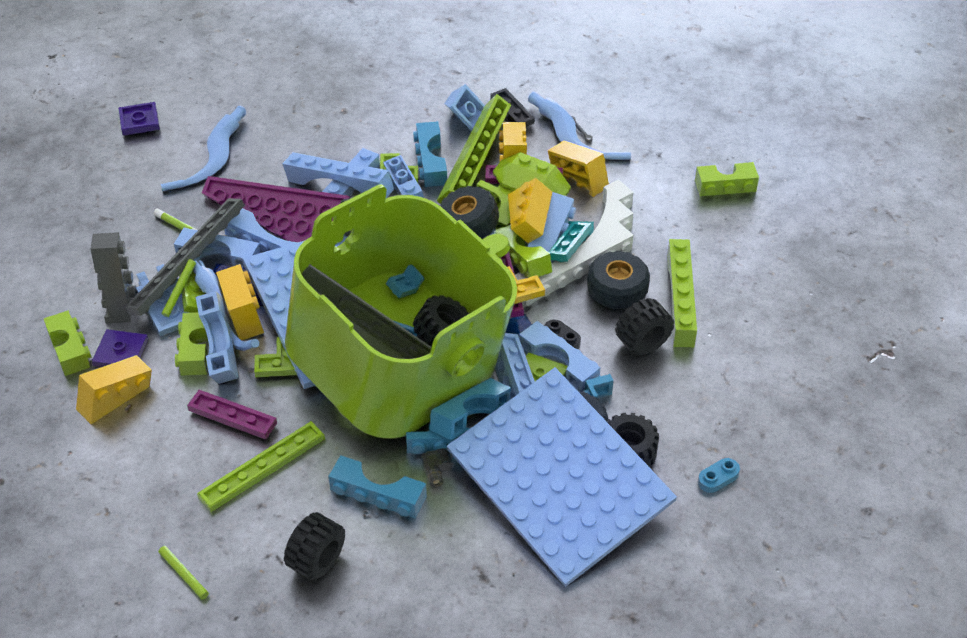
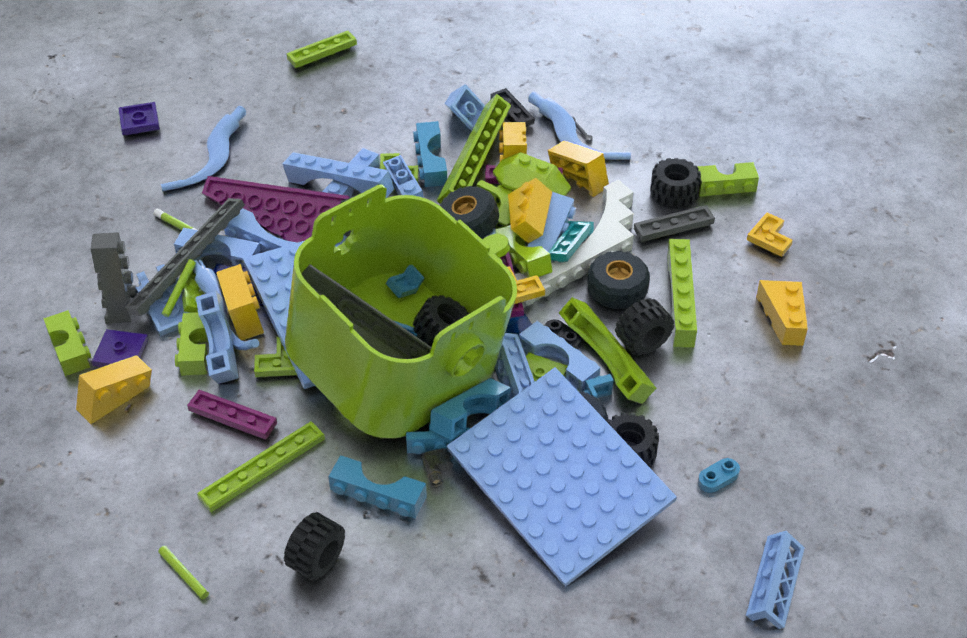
(321, 49): none -> lime plate
(626, 372): none -> lime arch
(674, 223): none -> dark grey plate
(675, 182): none -> black tyre
(766, 235): none -> yellow plate
(771, 574): none -> light blue fence
(786, 309): none -> yellow wedge

